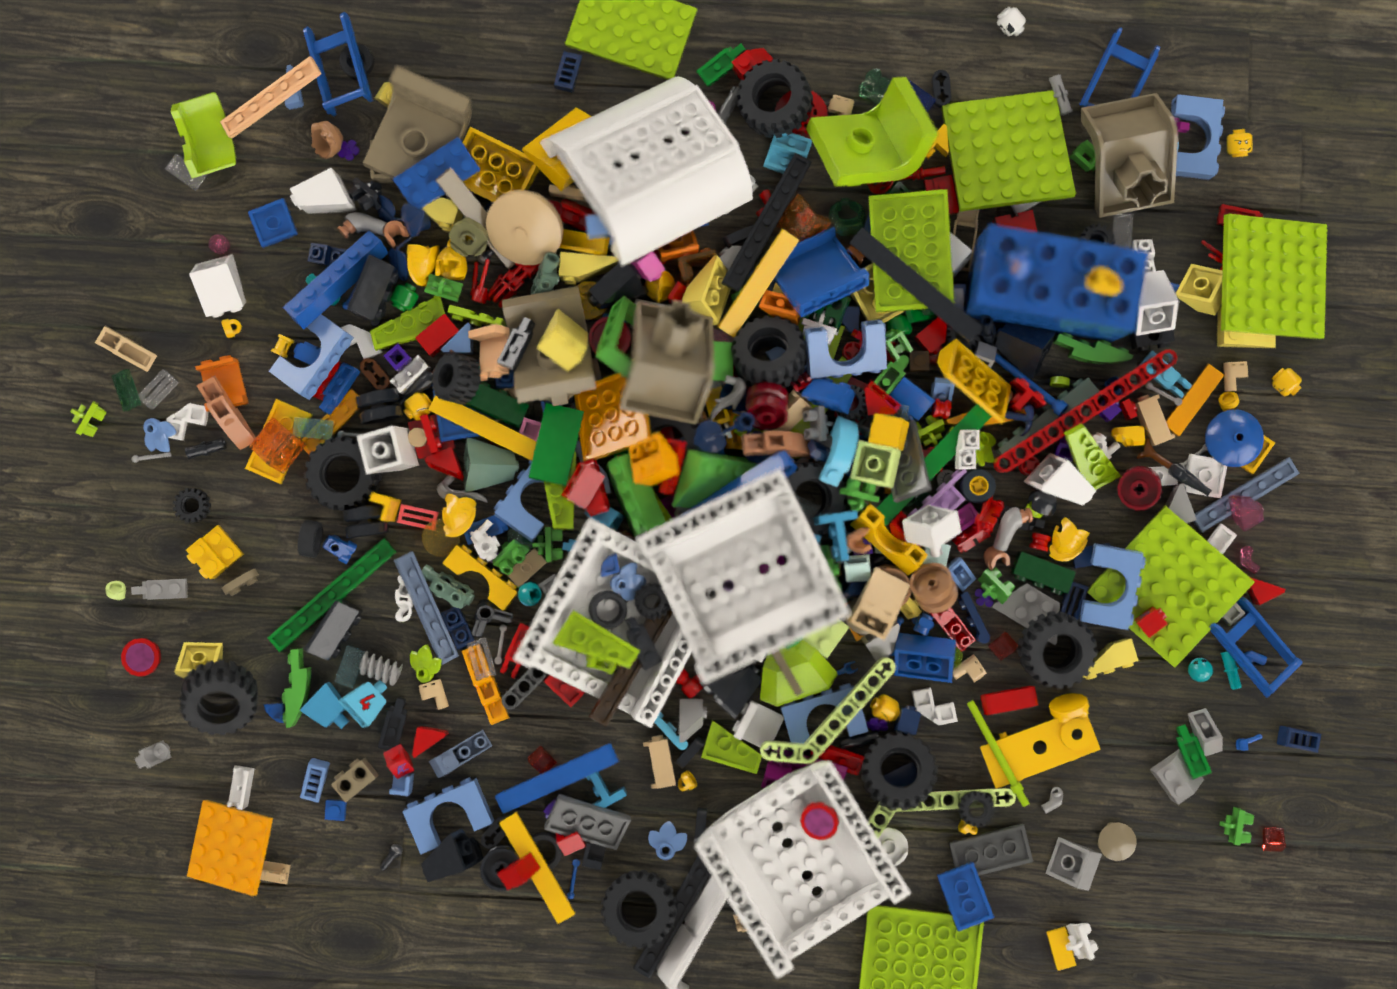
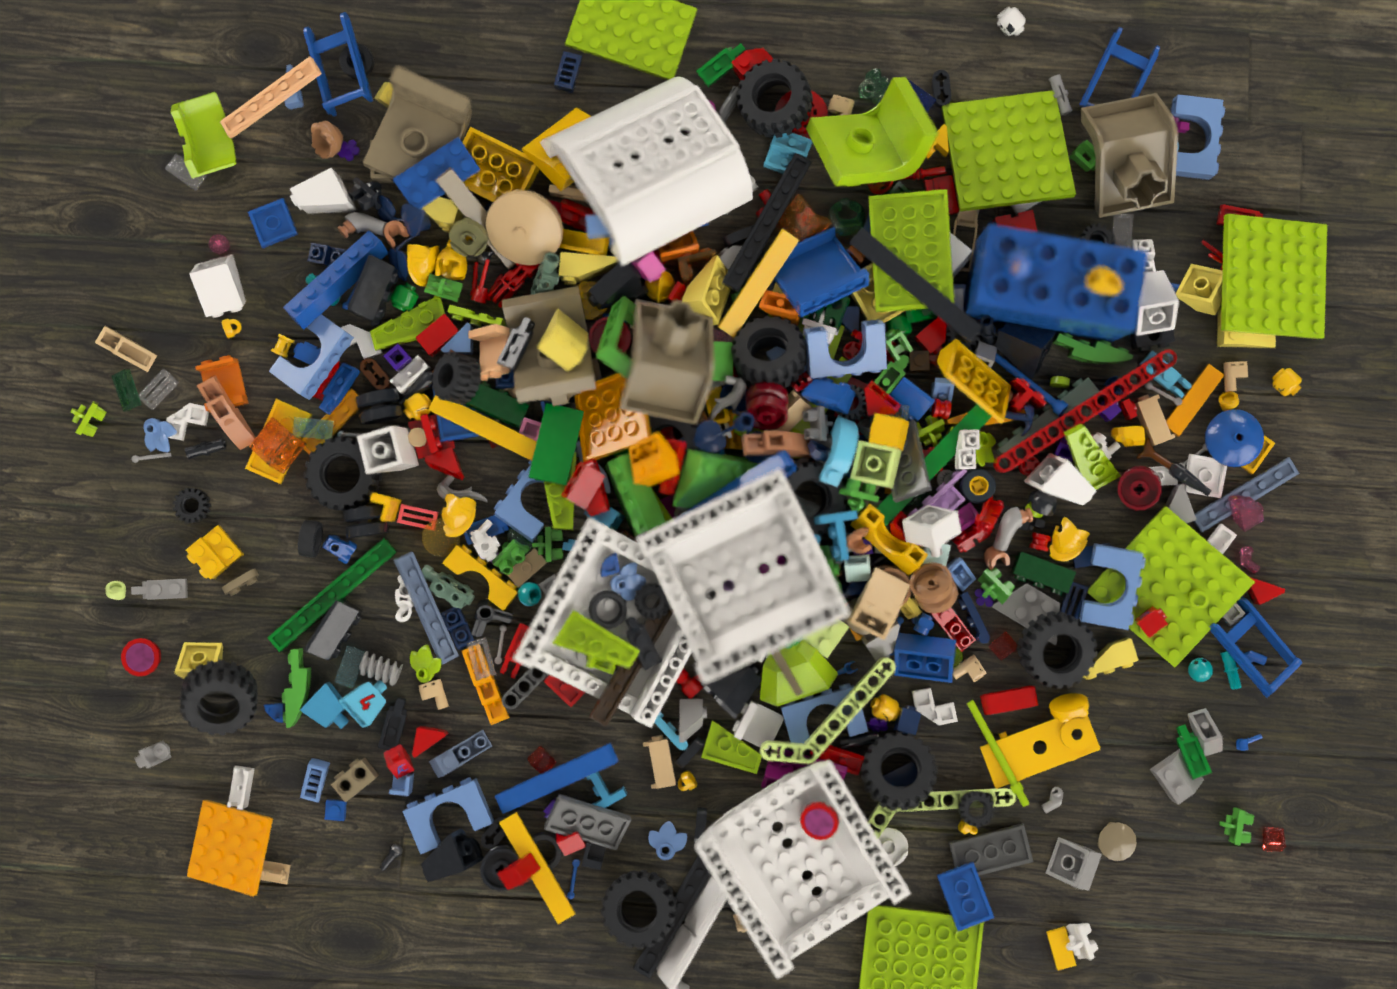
(487, 465): sand green slope -> none
(1239, 143): yellow head -> none
(1287, 734): dark blue slope -> none

